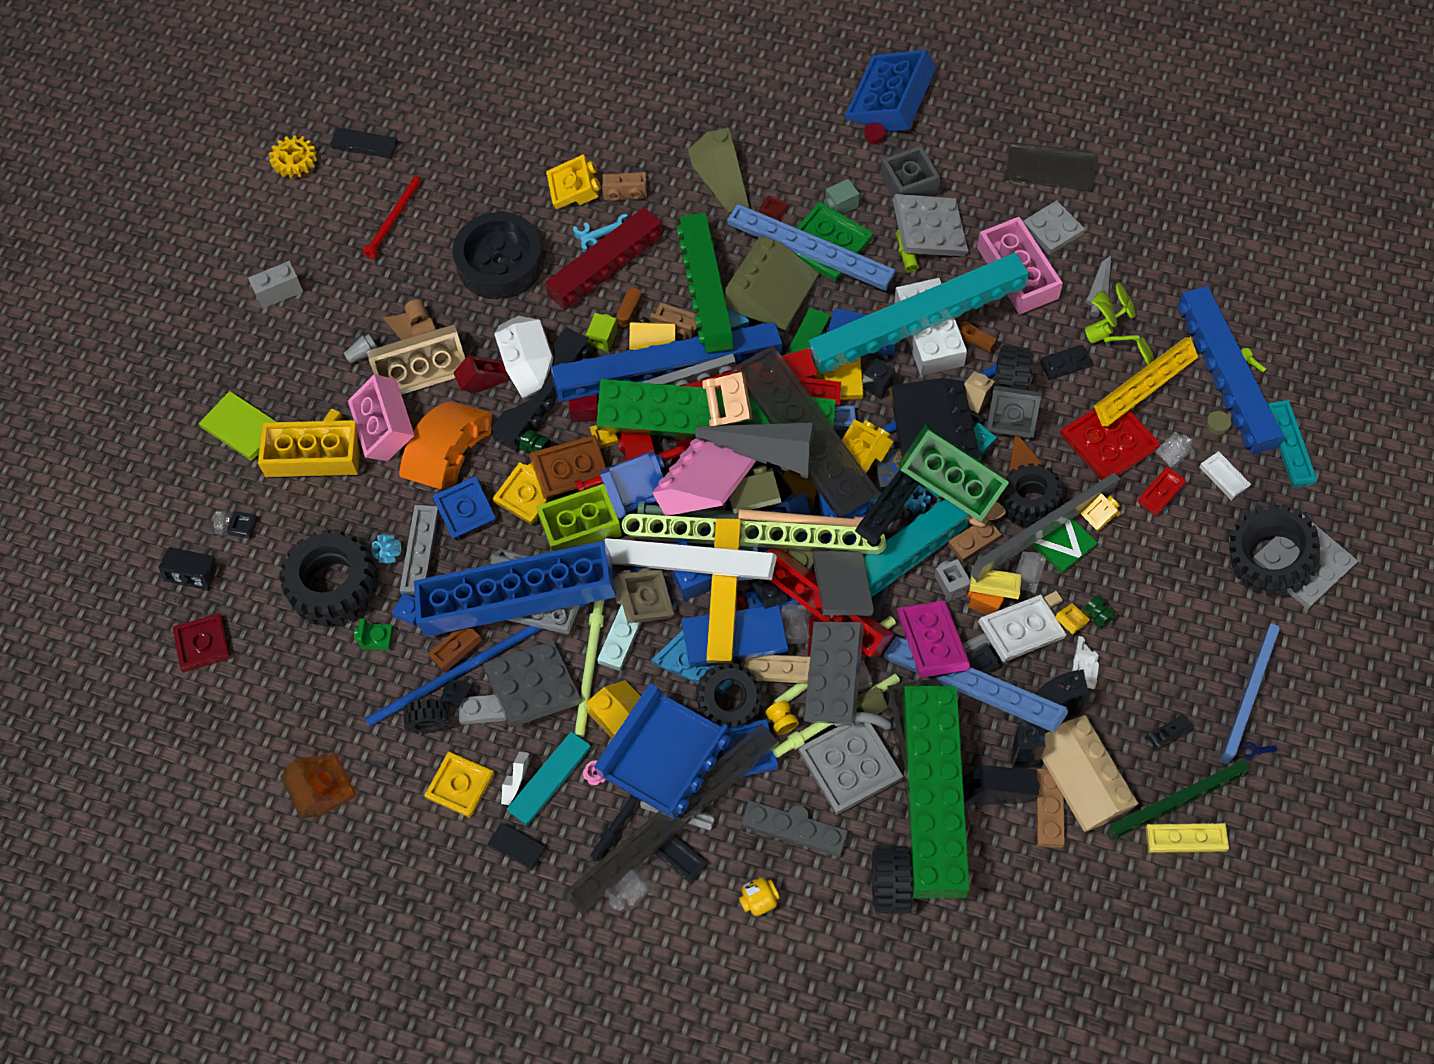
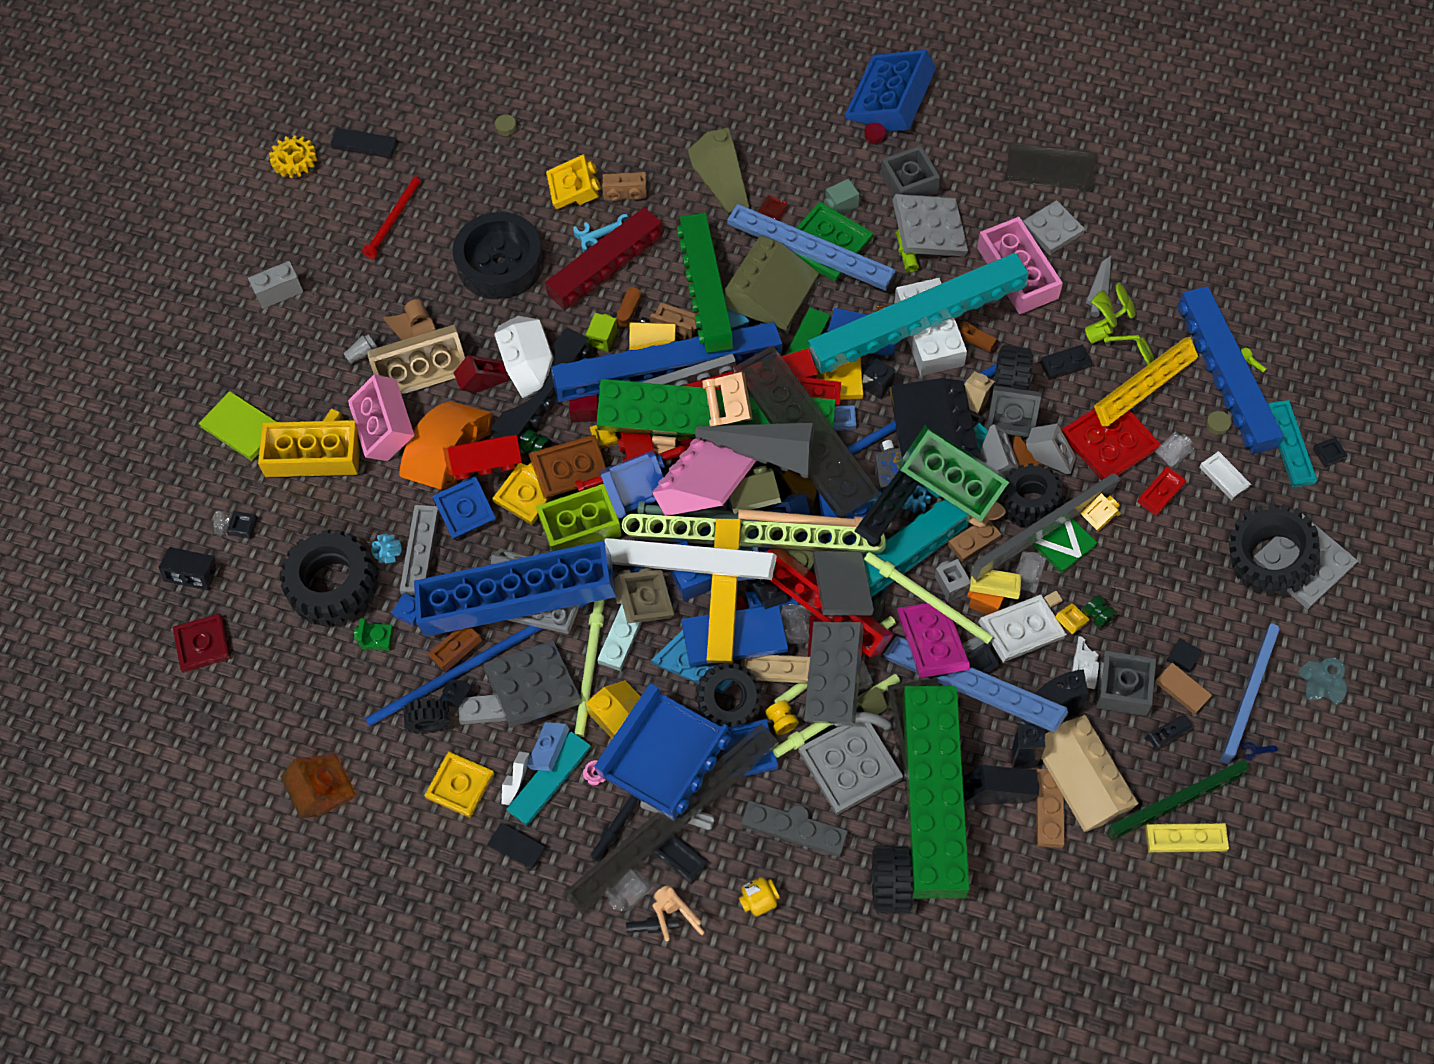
(482, 456): none -> red brick
(505, 125): none -> olive tile
(548, 746): none -> medium blue plate
(651, 925): none -> black bar
(663, 443): none -> light nougat plate
(669, 901): none -> light nougat plant
(867, 443): yellow plate -> none
(887, 570): none -> yellowish green bar
(998, 451): none -> light grey slope
(1051, 448): none -> light grey slope
(1125, 683): none -> dark grey brick
(1183, 688): none -> medium nougat tile
(1184, 655): none -> black tile
(1322, 682): none -> clear light blue plate
(1330, 452): none -> black tile

